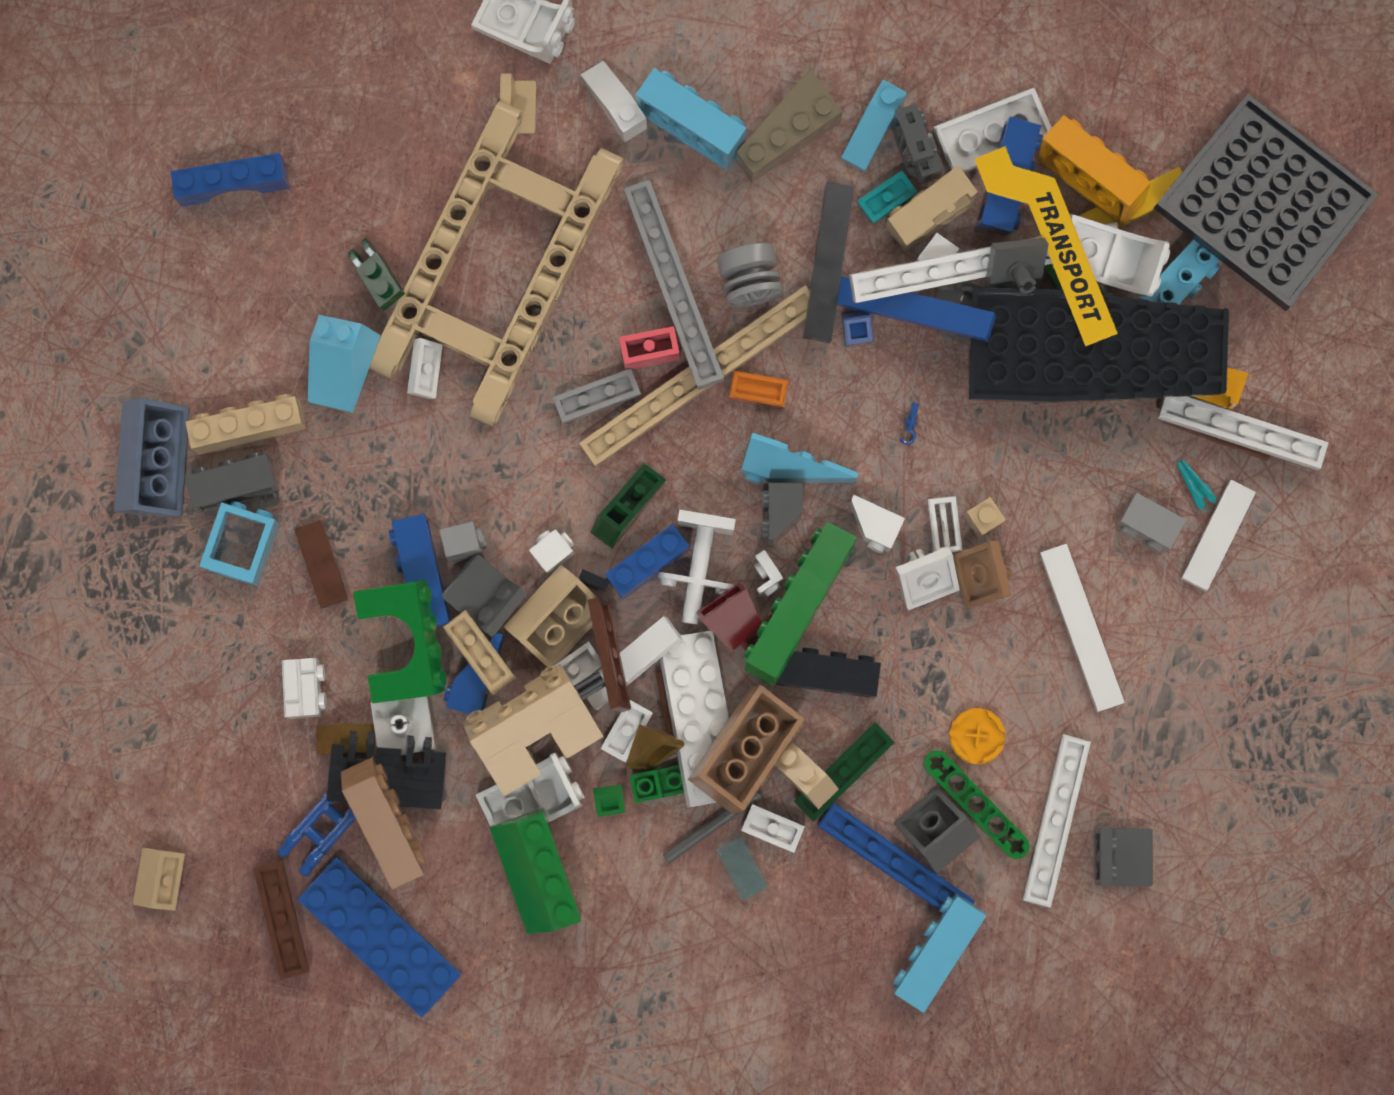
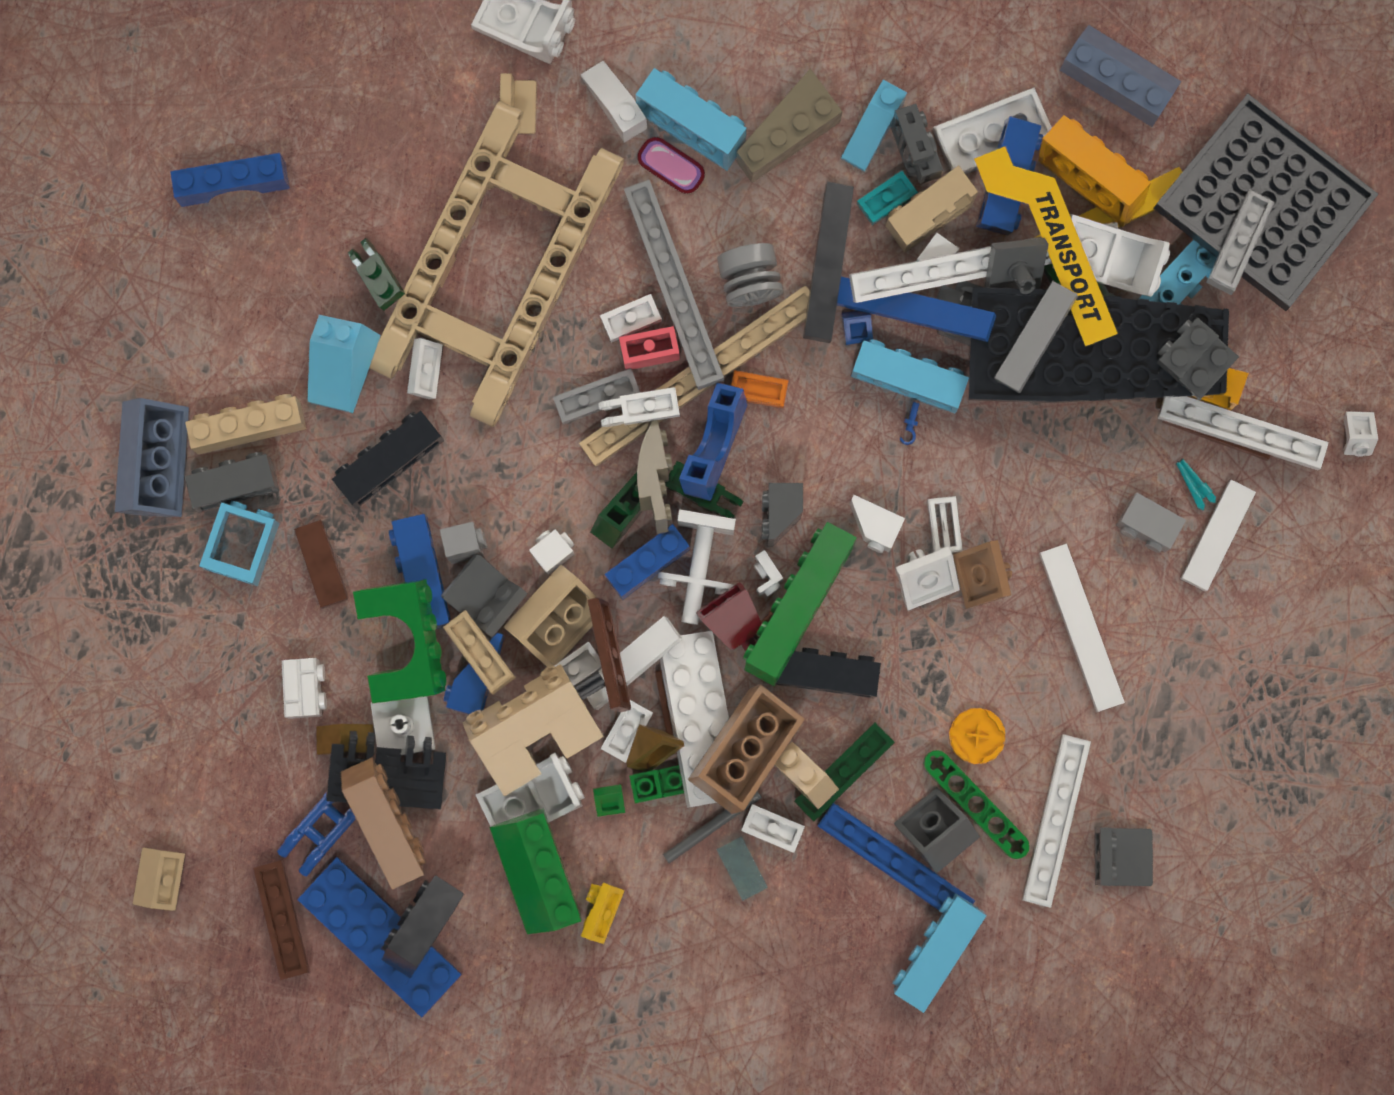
(387, 459): none -> black brick
(420, 925): none -> black brick
(594, 581): black tile -> none
(605, 902): none -> yellow hinge
(631, 318): none -> white plate
(642, 407): none -> white hinge
(652, 475): none -> dark tan slope
(671, 165): none -> sticker
(711, 506): none -> dark green hinge
(723, 421): none -> blue arch
(774, 463): medium azure wedge -> none
(910, 376): none -> medium azure brick
(984, 518): tan brick -> none
(1036, 337): none -> light grey tile
(1120, 75): none -> sand blue slope
(1196, 357): none -> dark grey plate
(1240, 242): none -> light grey tile
(1360, 433): none -> white bracket

